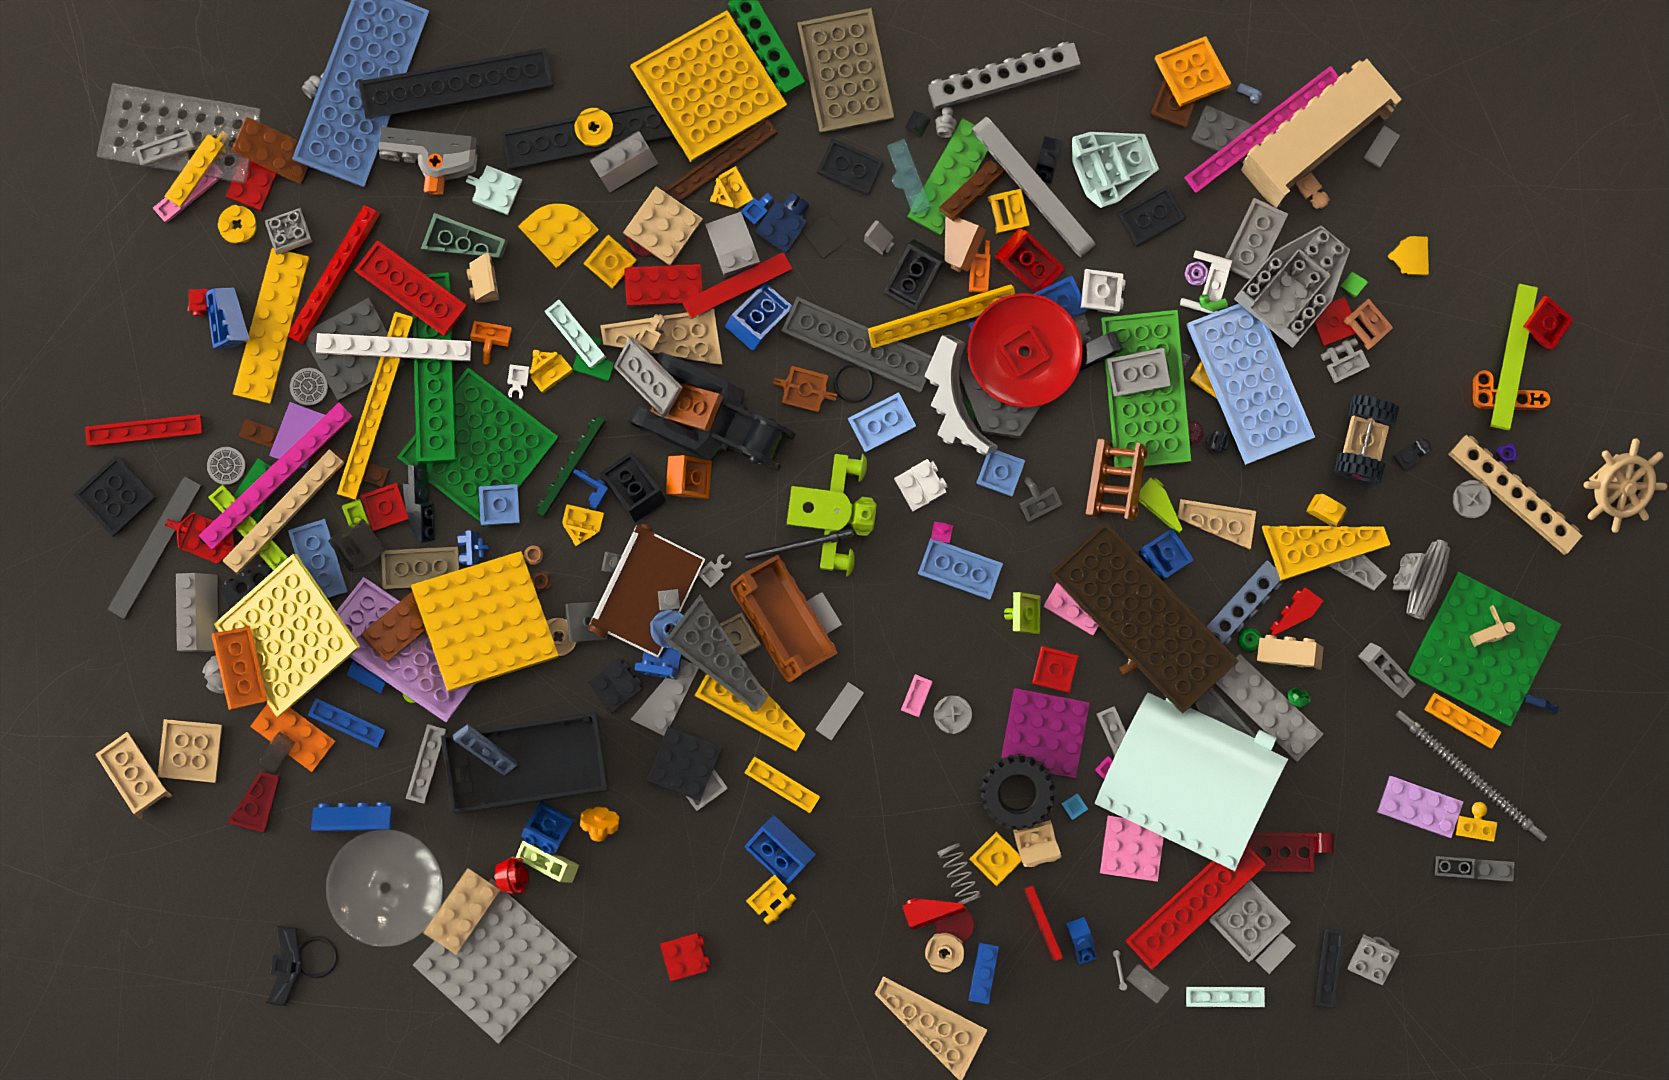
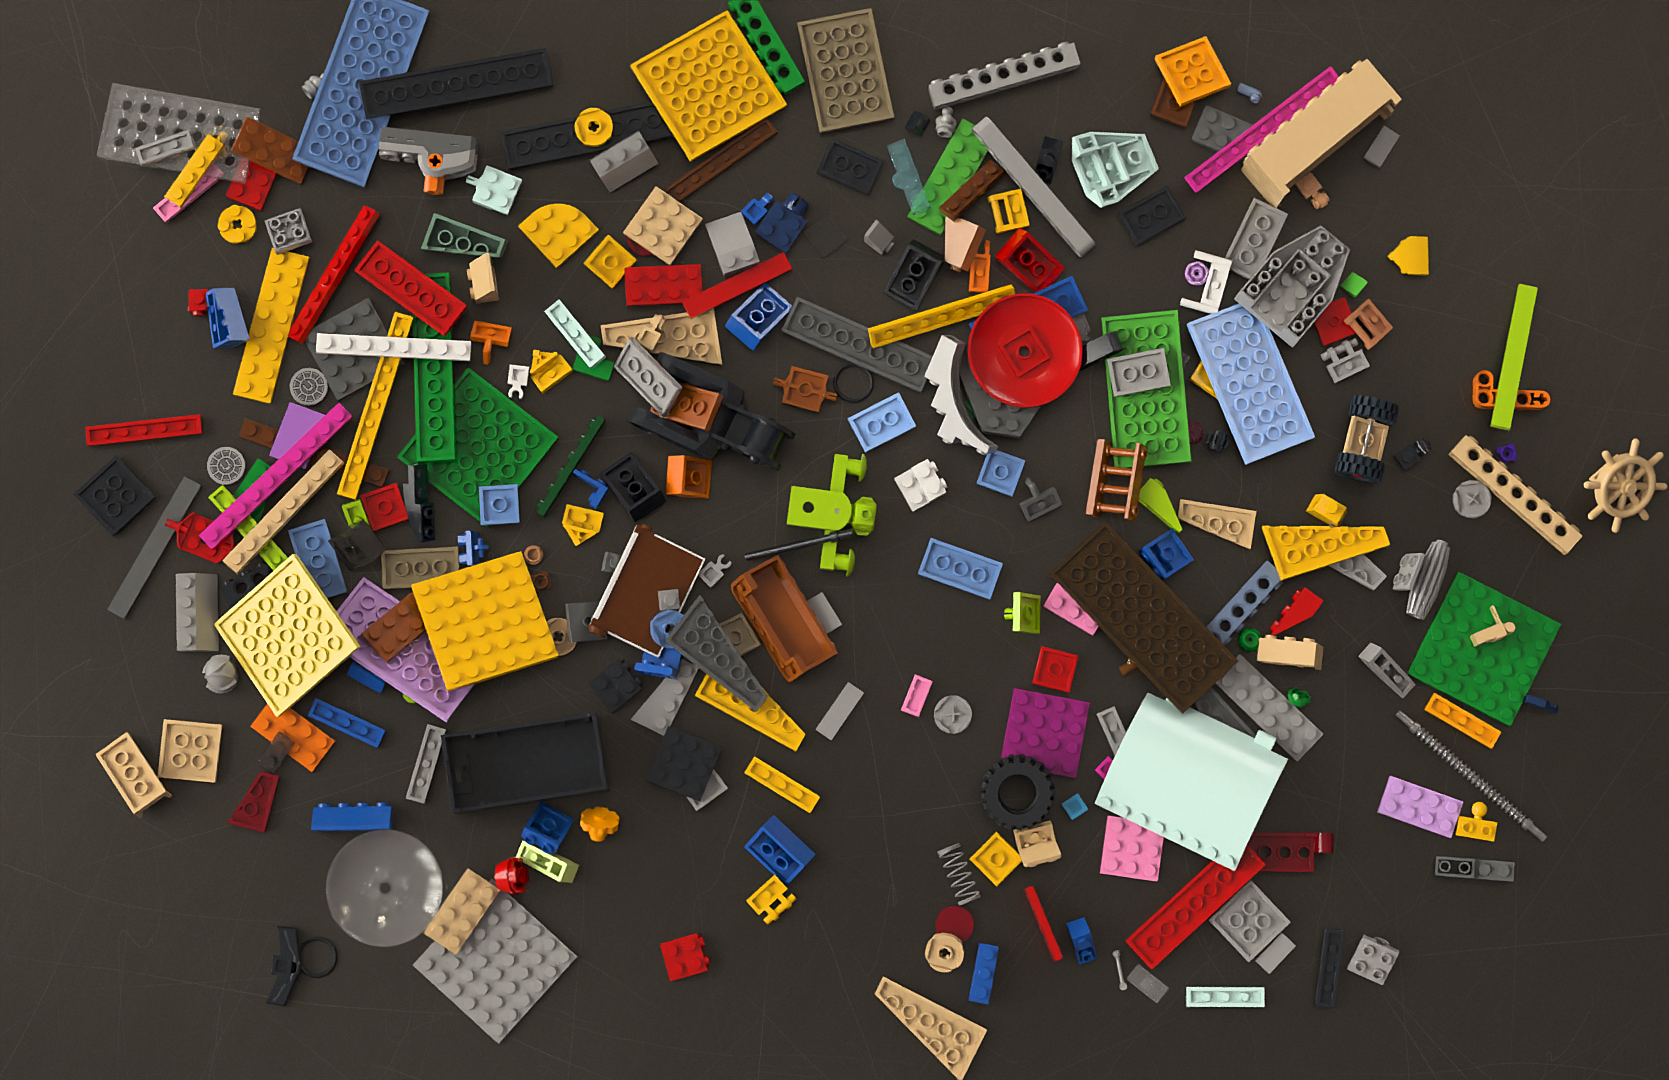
(239, 667): orange plate -> none
(485, 750): sand blue plate -> none
(731, 190): yellow slope -> none
(925, 912): red slope -> none
(941, 532): dark pink plate -> none
(1102, 291): white plate -> none
(1210, 305): bright green arm -> none
(1548, 323): red plate -> none

